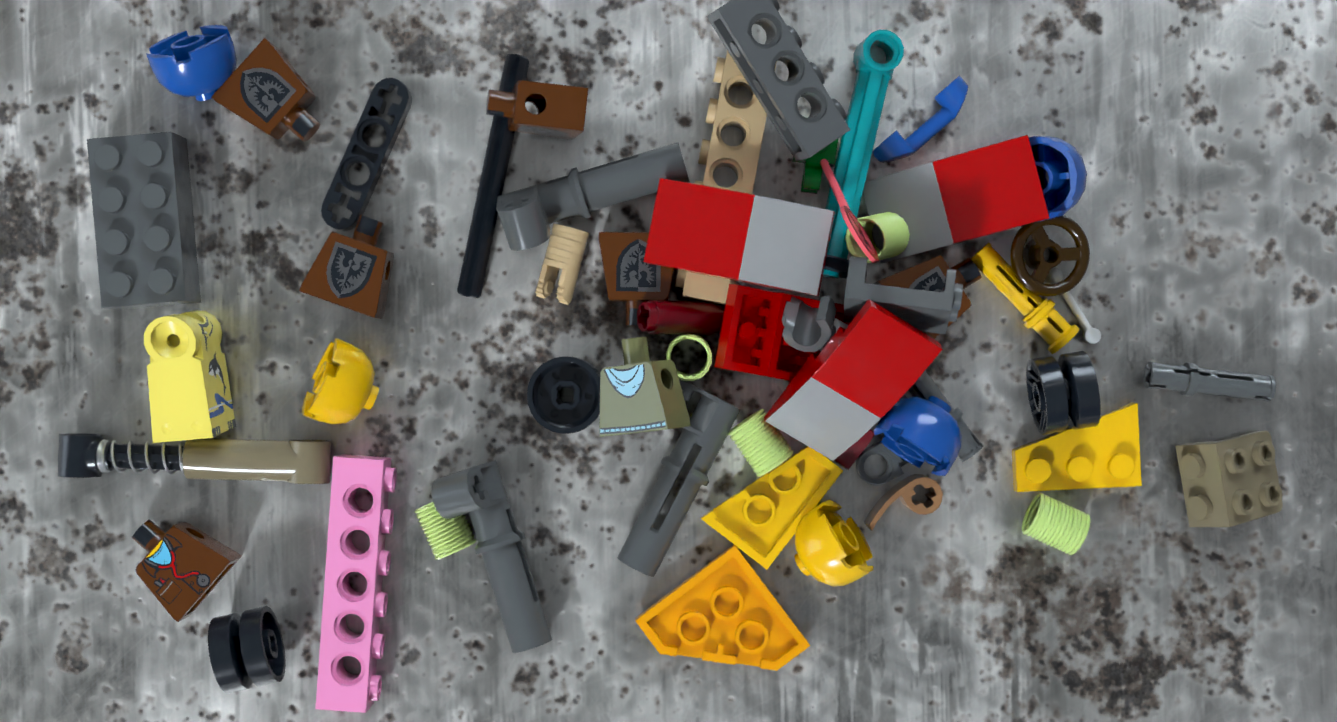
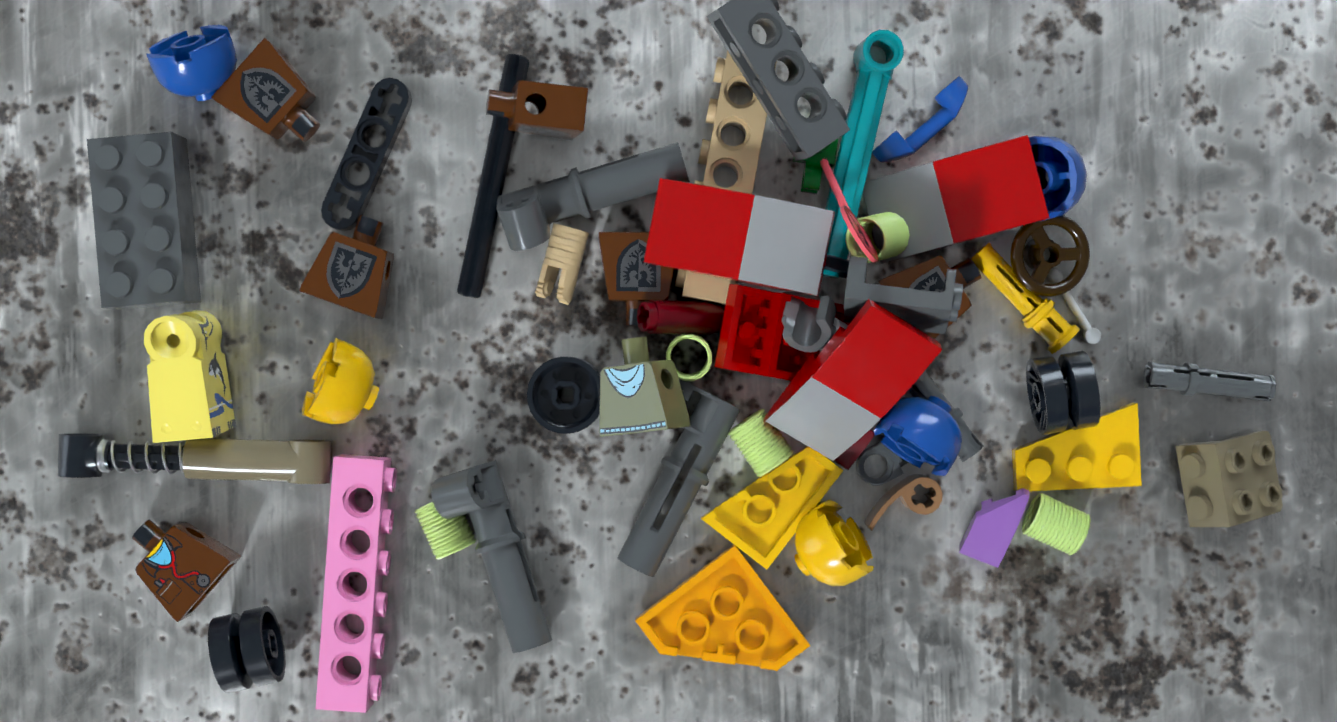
(994, 528): none -> medium lavender slope

